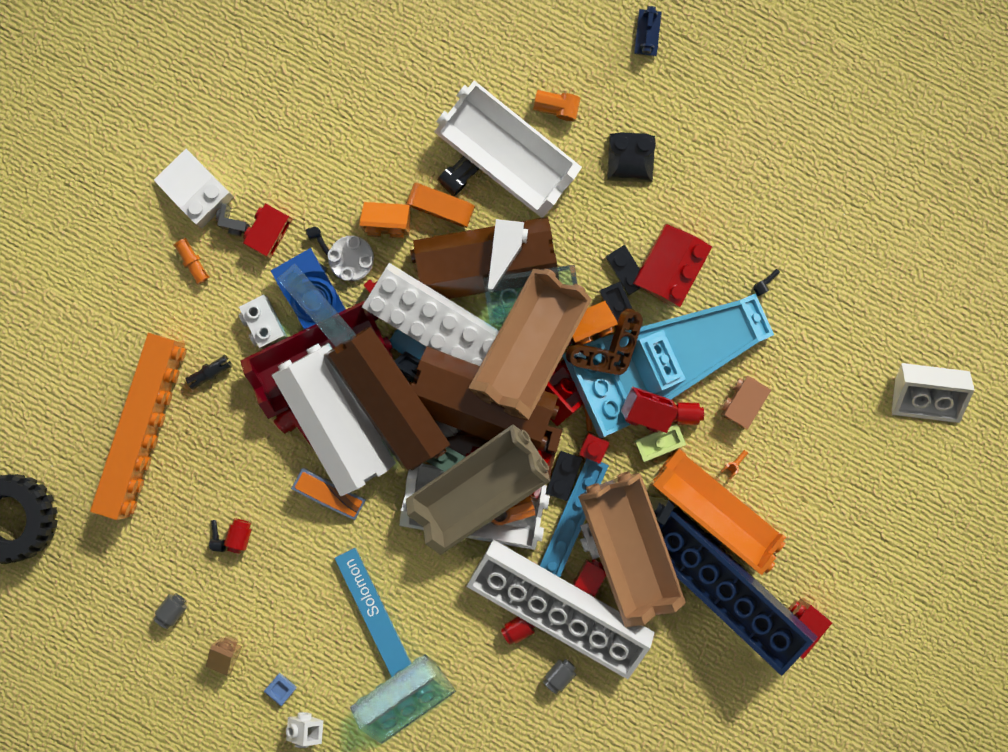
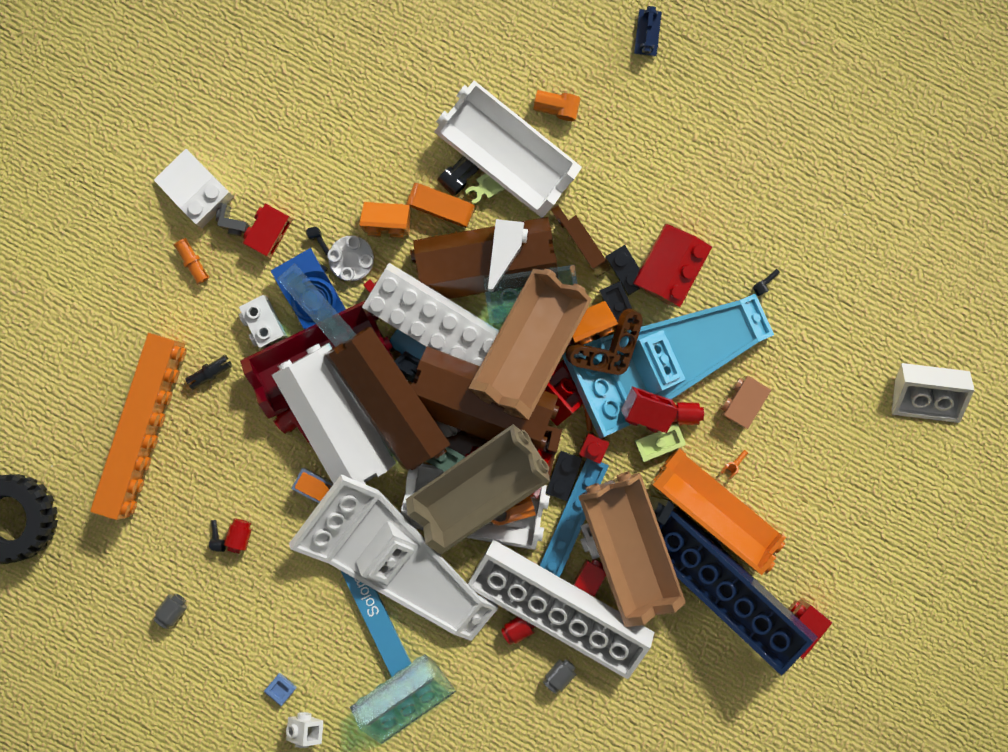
(223, 655): medium nougat slope -> none
(360, 533): none -> white wing
(487, 187): none -> yellowish green plate
(583, 241): none -> reddish brown piece
(631, 157): black slope -> none

